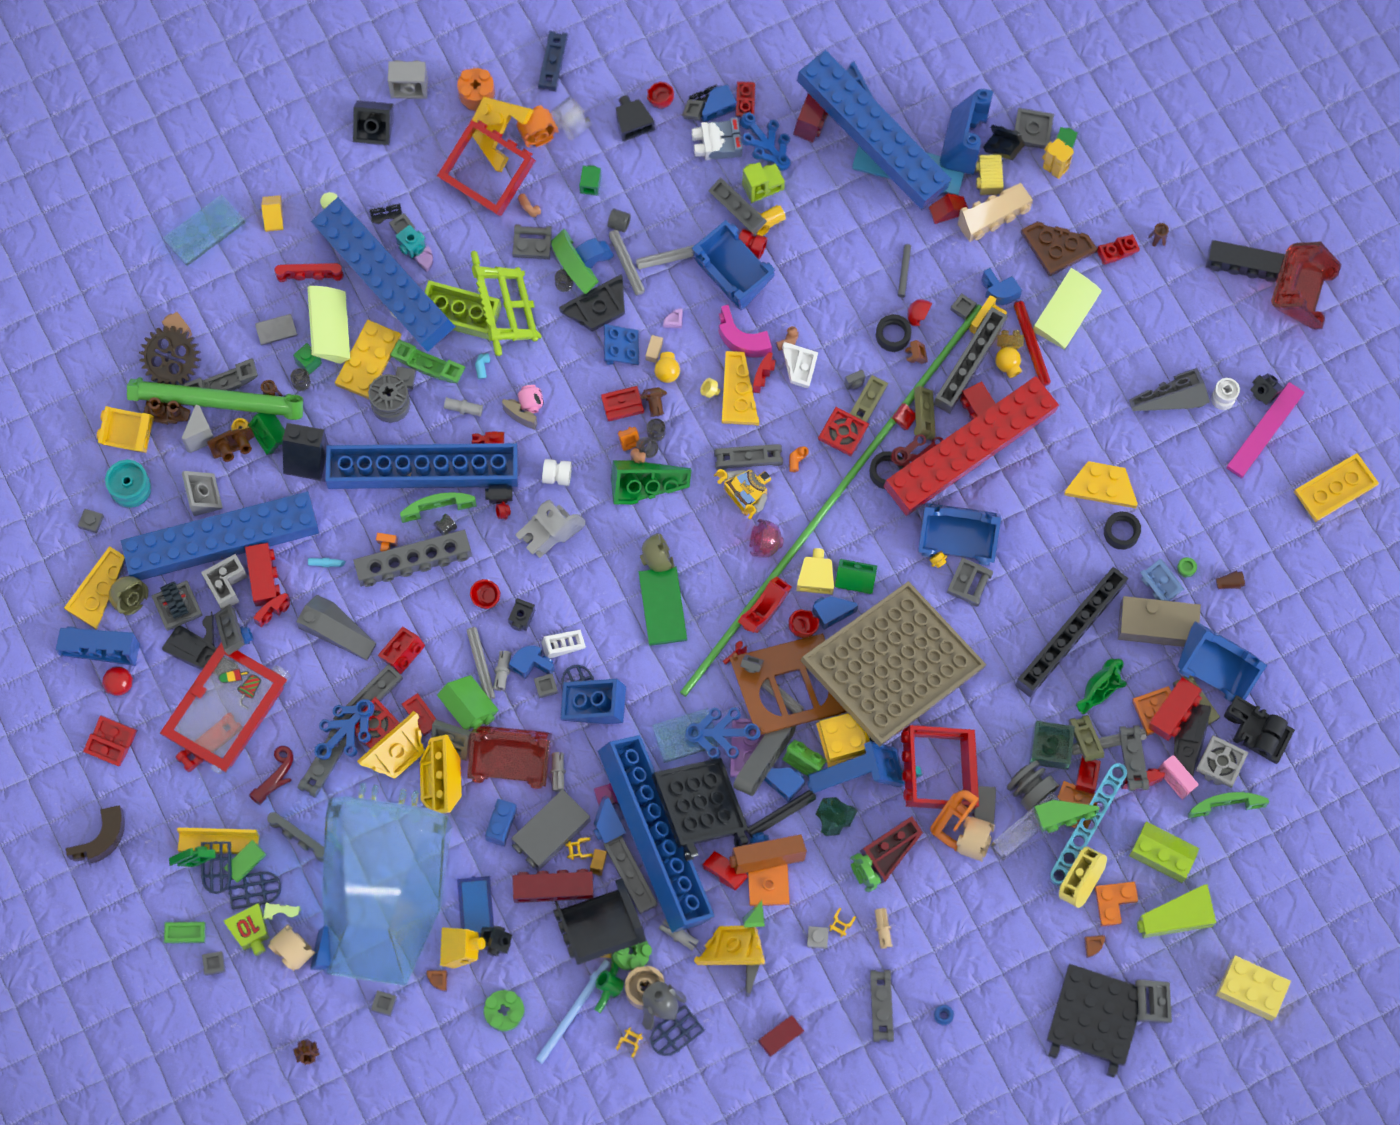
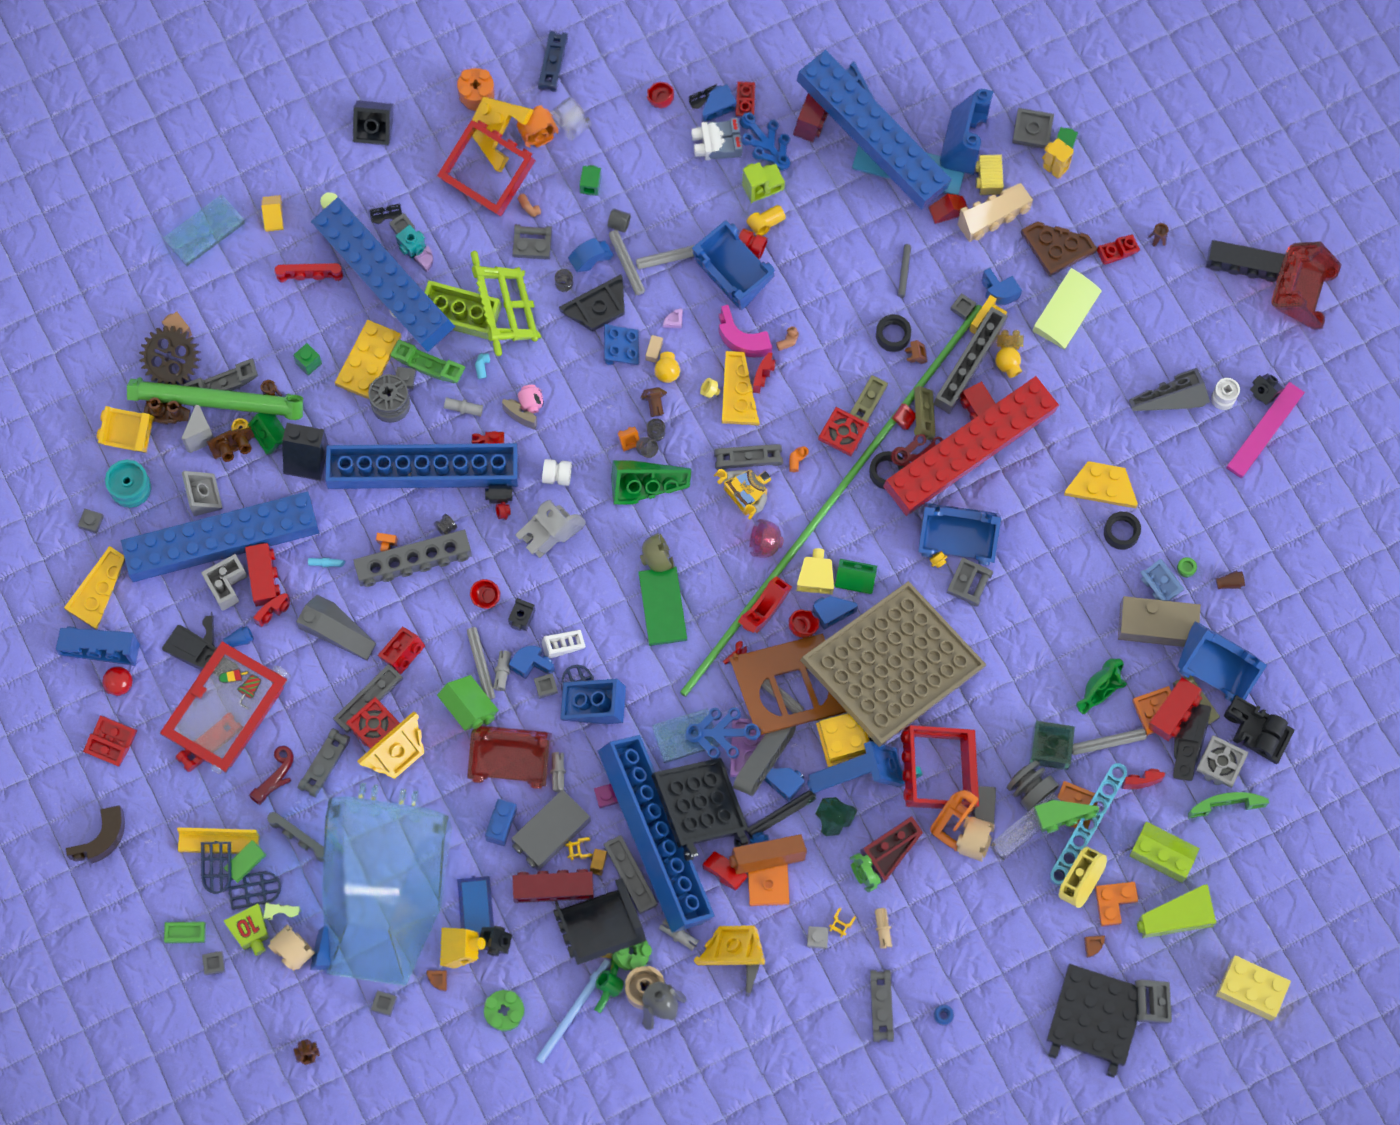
(127, 594): olive cylinder -> none
(176, 604): dark grey plate -> none
(192, 858): green plate -> none
(229, 629): dark grey plate -> none
(276, 329): flat silver slope -> none
(298, 375): clear smoke wheel -> none
(328, 323): yellowish green slope -> none
(347, 727): blue plant -> none
(408, 79): light grey brick -> none
(413, 511): bright green slope -> none
(426, 717): red plate -> none
(440, 775): yellow wedge -> none
(459, 737): dark grey plate -> none
(572, 263): bright green slope -> none
(607, 822): blue slope -> none
(622, 403): red plate -> none
(629, 1032): yellow piece -> none
(633, 118): black torso -> none
(637, 456): nougat arm -> none
(684, 1032): dark blue window -> none
(693, 110): dark grey plate -> none
(737, 206): dark grey plate -> none
(752, 663): dark grey plate -> none
(754, 917): bright green slope -> none
(781, 1036): dark red slope -> none
(799, 364): white wing -> none
(803, 758): bright green bracket -> none
(855, 380): dark grey plate -> none
(918, 311): red hair -> none
(1004, 142): black bracket -> none
(1032, 343): red axle -> none
(1071, 632): black brick -> none
(1087, 738): olive plate -> none
(1087, 775): red plate -> none
(1133, 758): dark grey plate -> none
(1178, 777): bright pink slope -> none
(1336, 487): yellow plate -> none

